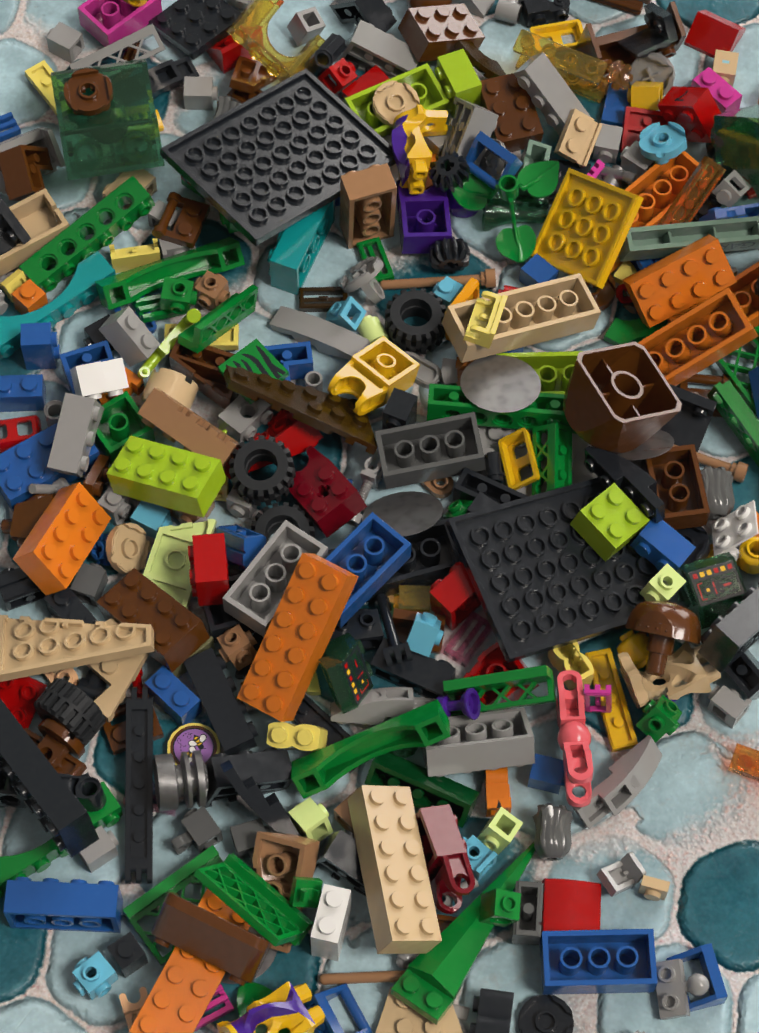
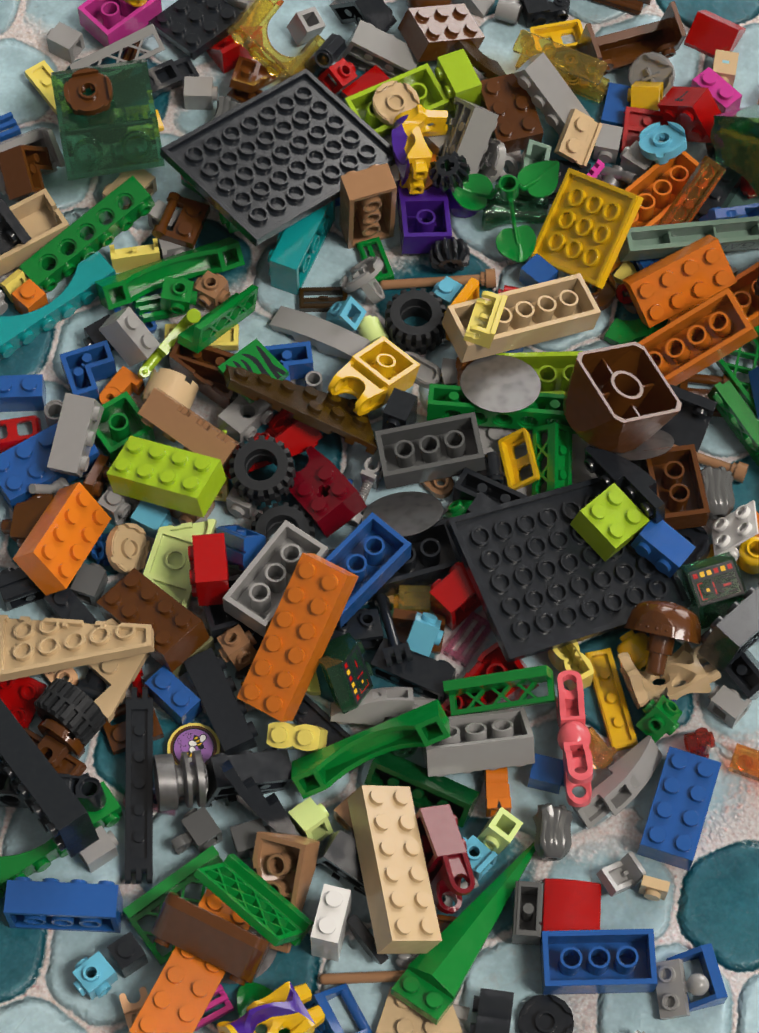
(39, 346): blue brick -> none
(99, 378): white brick -> none
(305, 892): green tile -> none
(365, 939): none -> black tile
(468, 704): dark purple piece -> none
(484, 141): blue tile -> none
(500, 907): green brick -> none
(598, 693): dark pink tile -> none
(600, 751): none -> clear orange bracket
(619, 75): clear orange plant -> none
(658, 35): black bracket -> none
(663, 585): yellowish green brick -> none
(679, 808): none -> blue brick
(699, 742): none -> clear red plate
(727, 193): light grey brick -> none

